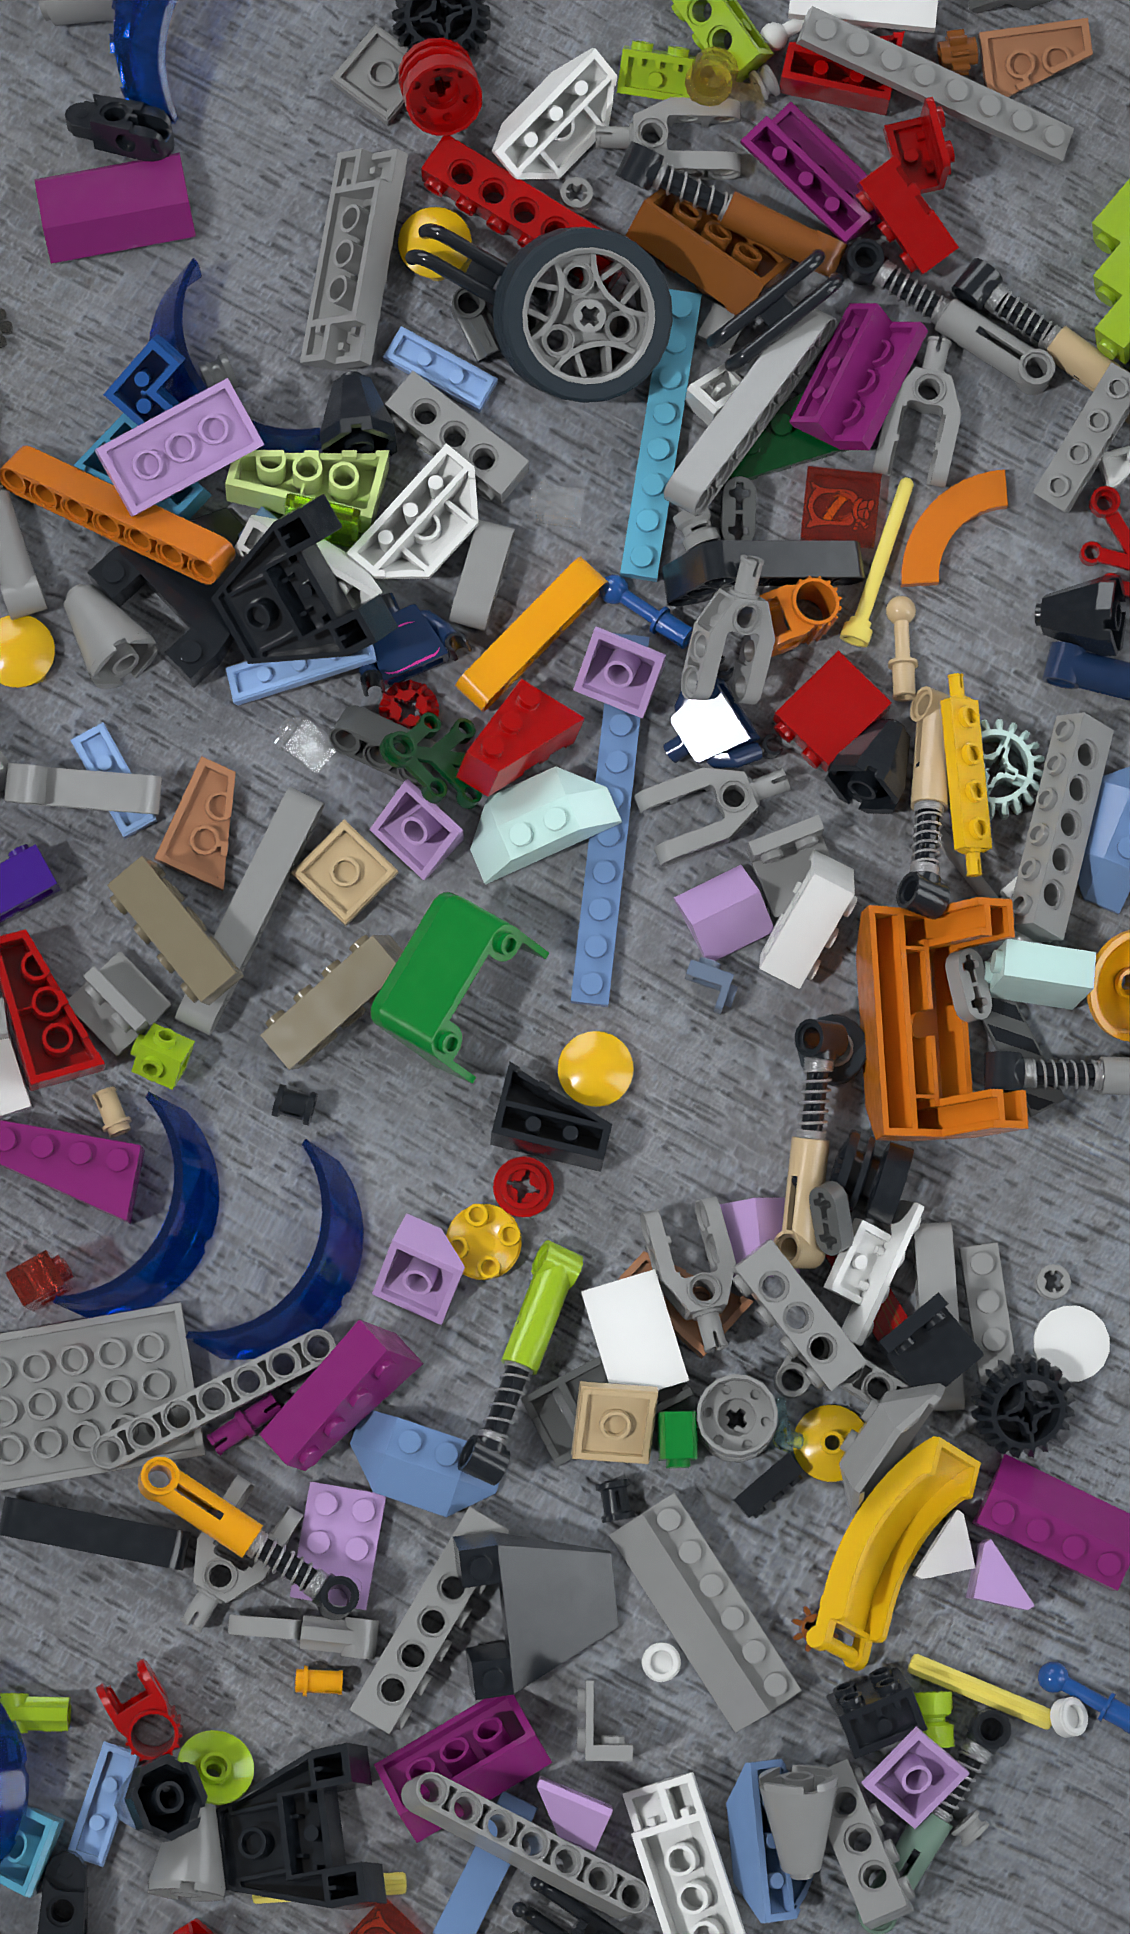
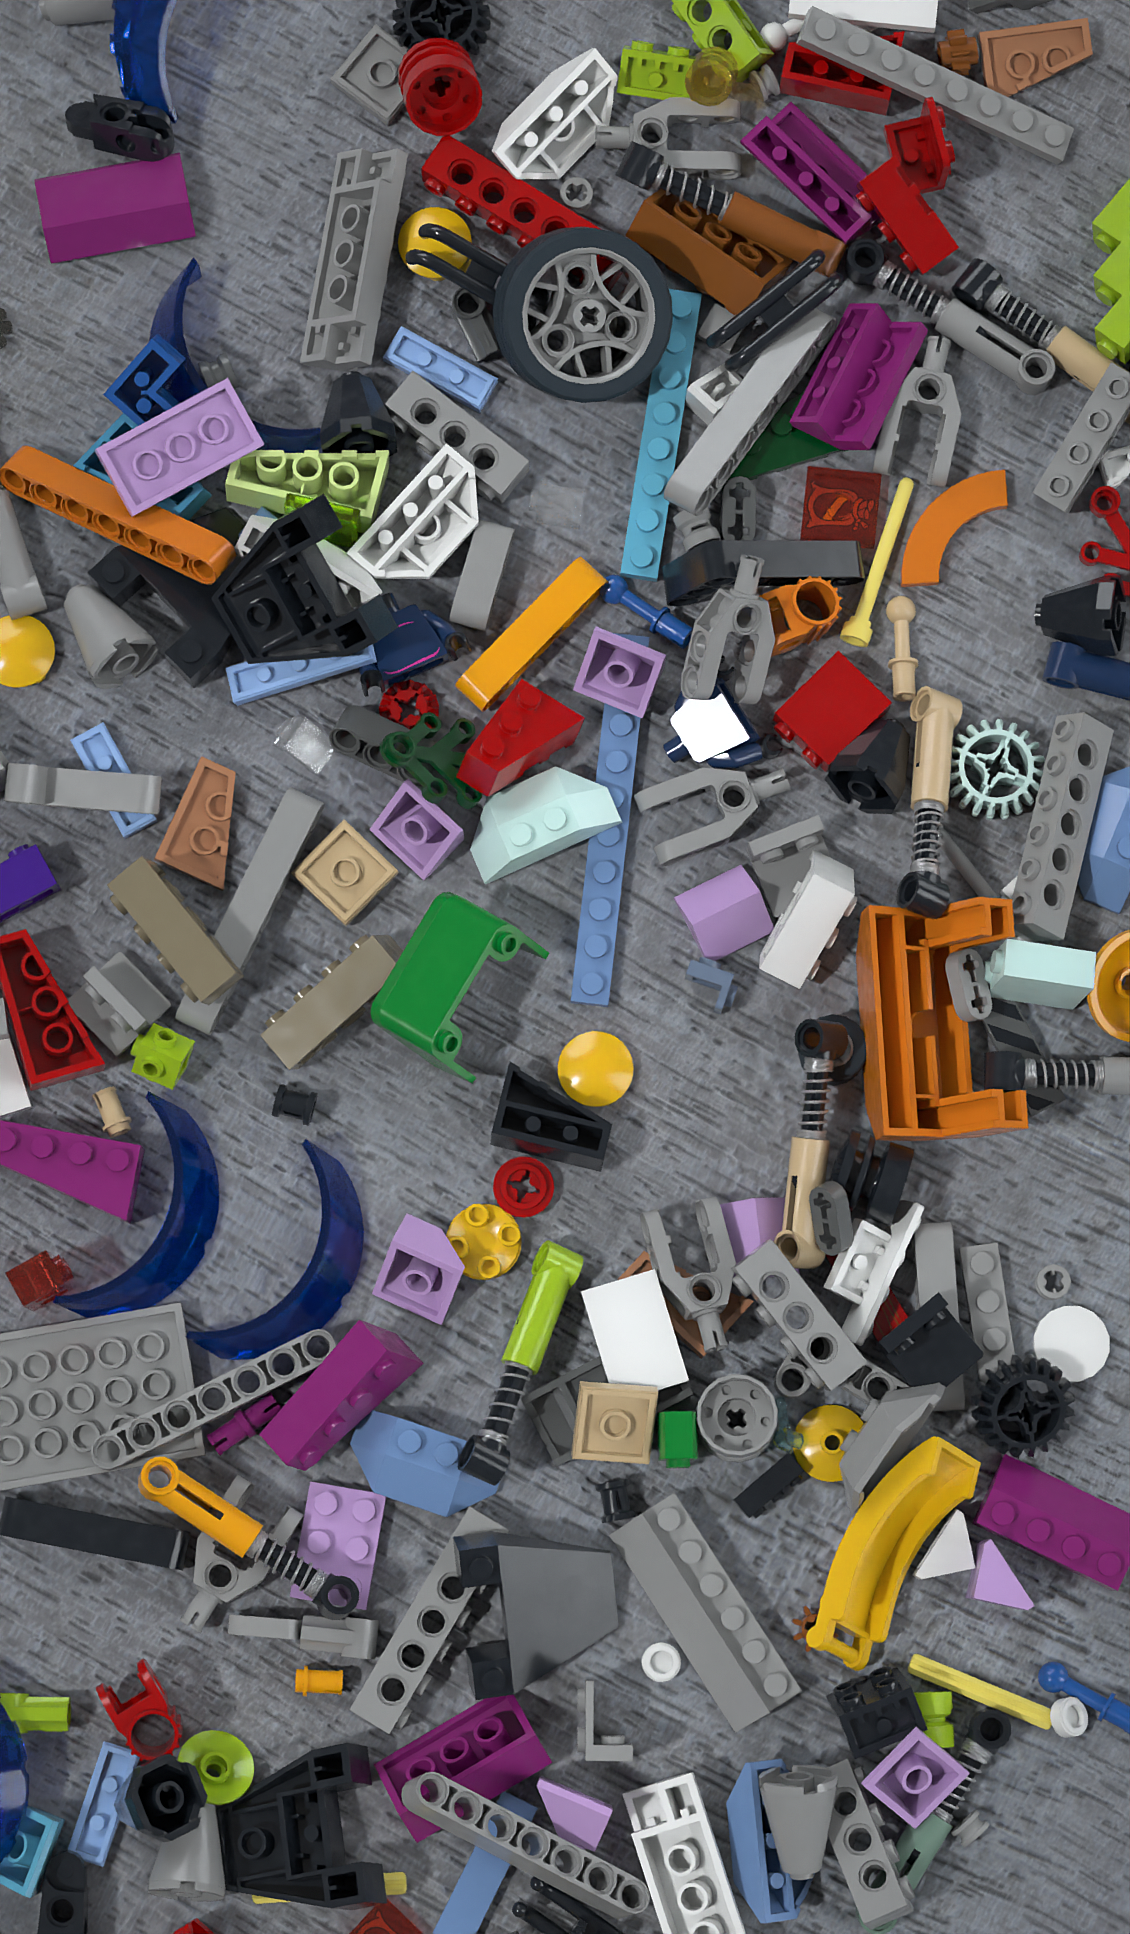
(966, 775): yellow plate -> none

